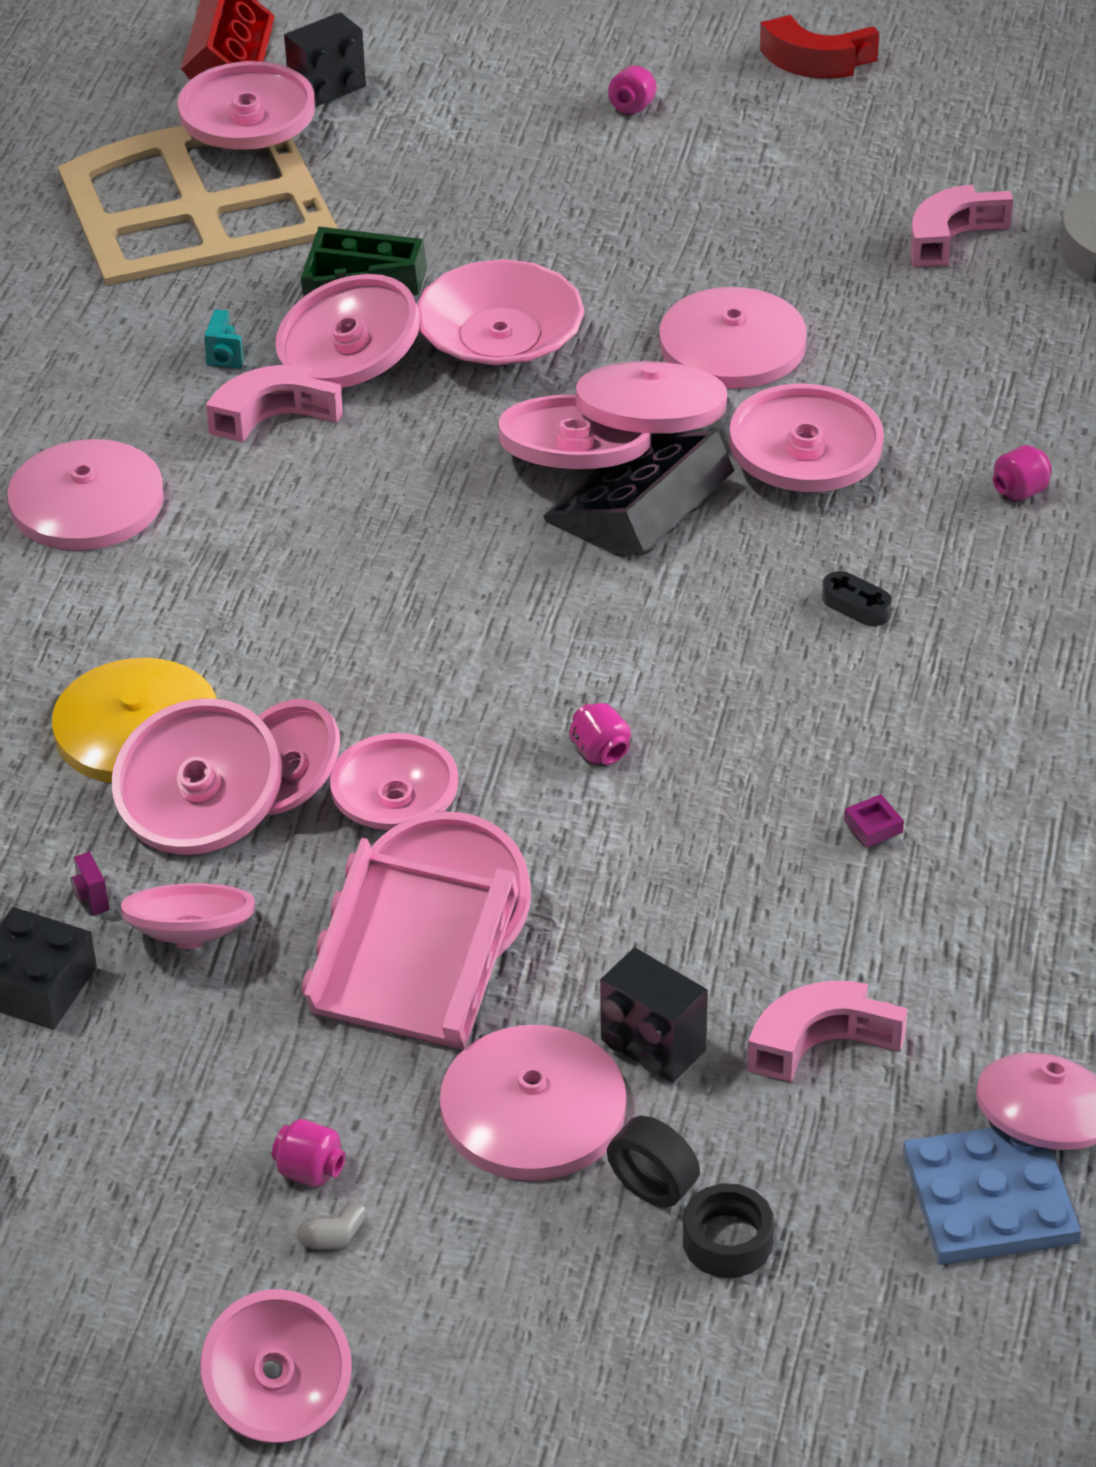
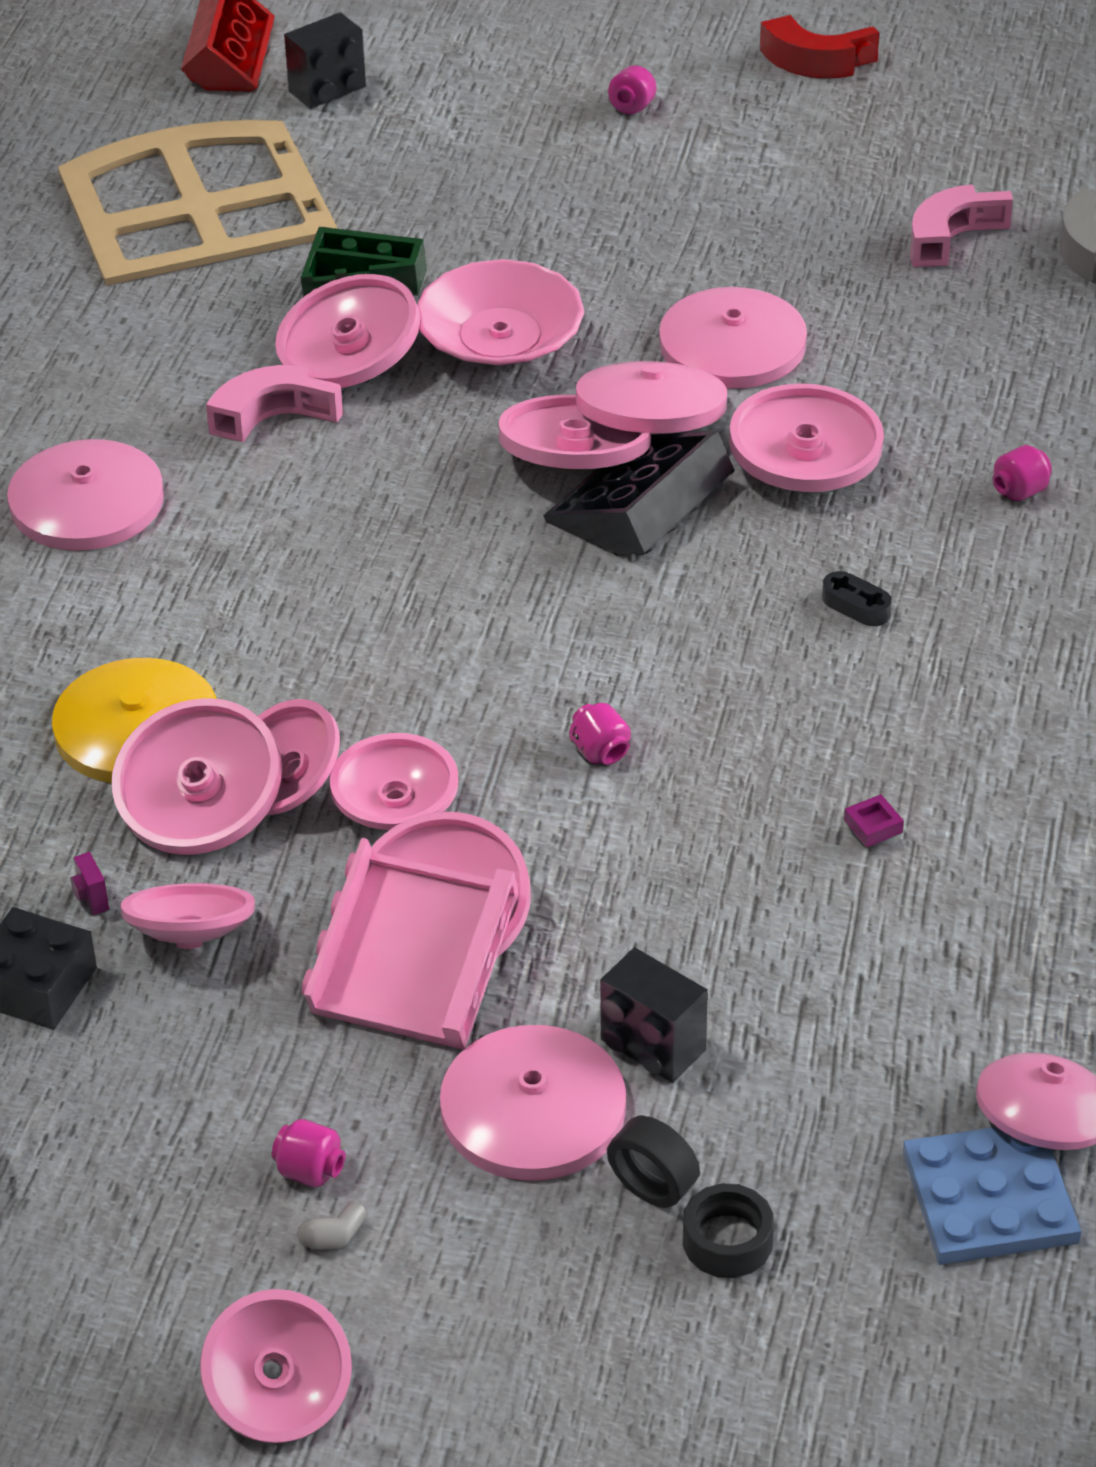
(221, 343): teal bracket -> none
(246, 105): bright pink dish -> none
(817, 1015): bright pink arch -> none

